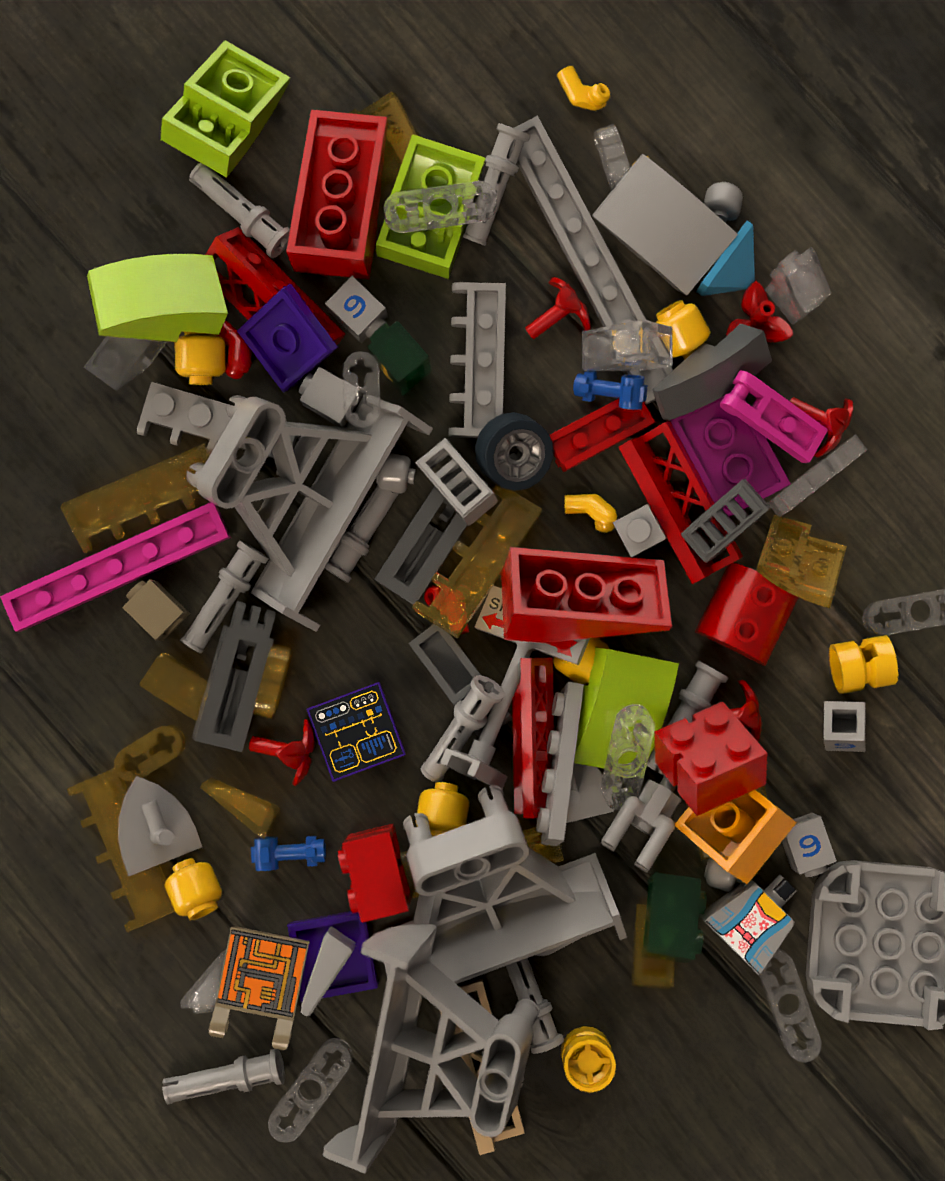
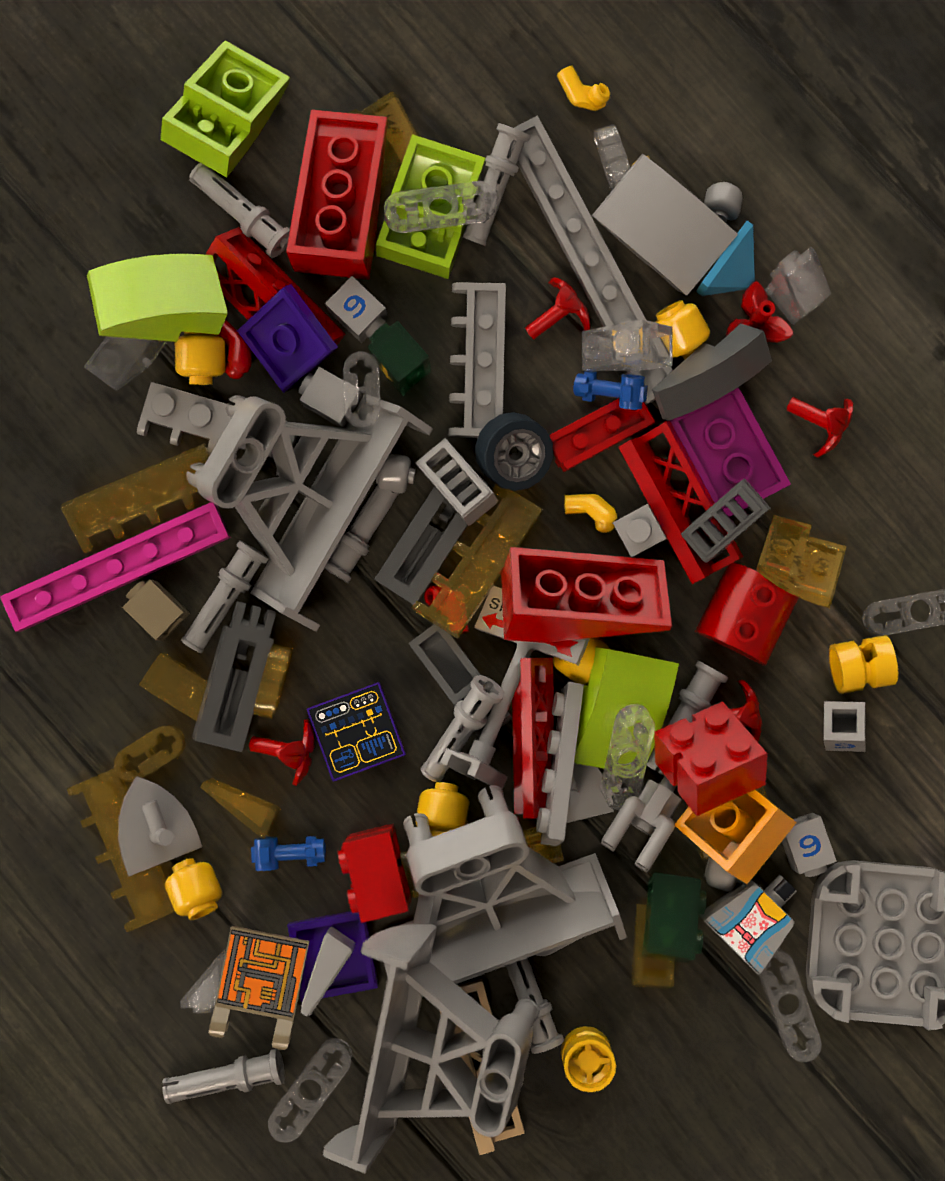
(774, 417): dark pink plate -> none
(817, 475): clear beam -> none

